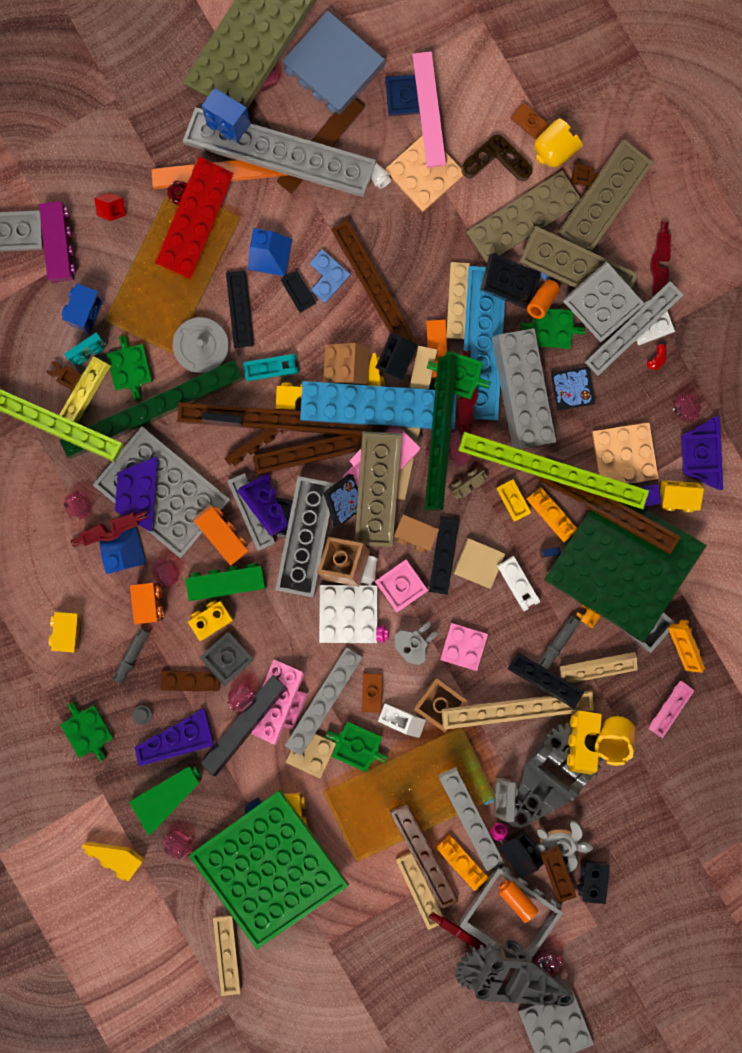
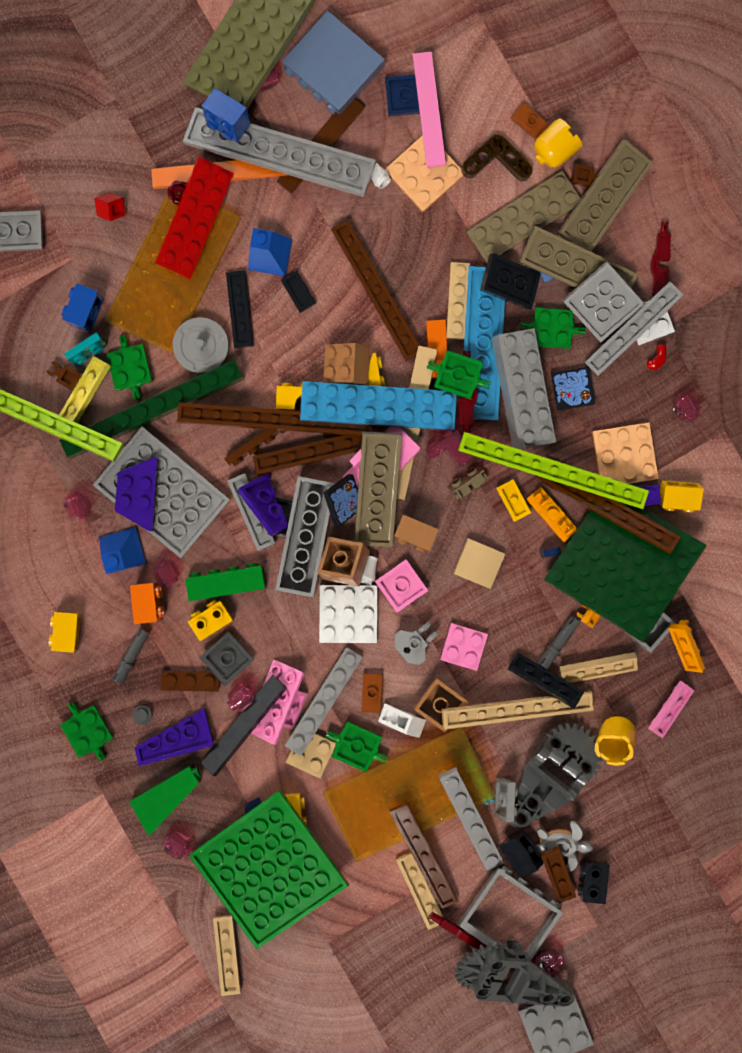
(56, 242): magenta brick -> none
(117, 524): dark red piece -> none
(119, 859): yellow slope -> none
(221, 534): orange brick -> none
(222, 419): black tile -> none
(270, 368): teal plate -> none
(333, 276): medium blue plate -> none
(382, 634): dark pink plate -> none
(396, 356): black brick -> none
(440, 433): dark green plate -> none
(444, 555): black tile -> none
(462, 862): light orange plate -> none
(499, 832): dark pink plate -> none
(517, 900): orange brick -> none
(518, 583): white plate -> none
(543, 299): orange brick -> none
(580, 758): yellow arch -> none
(703, 454): dark purple wing -> none

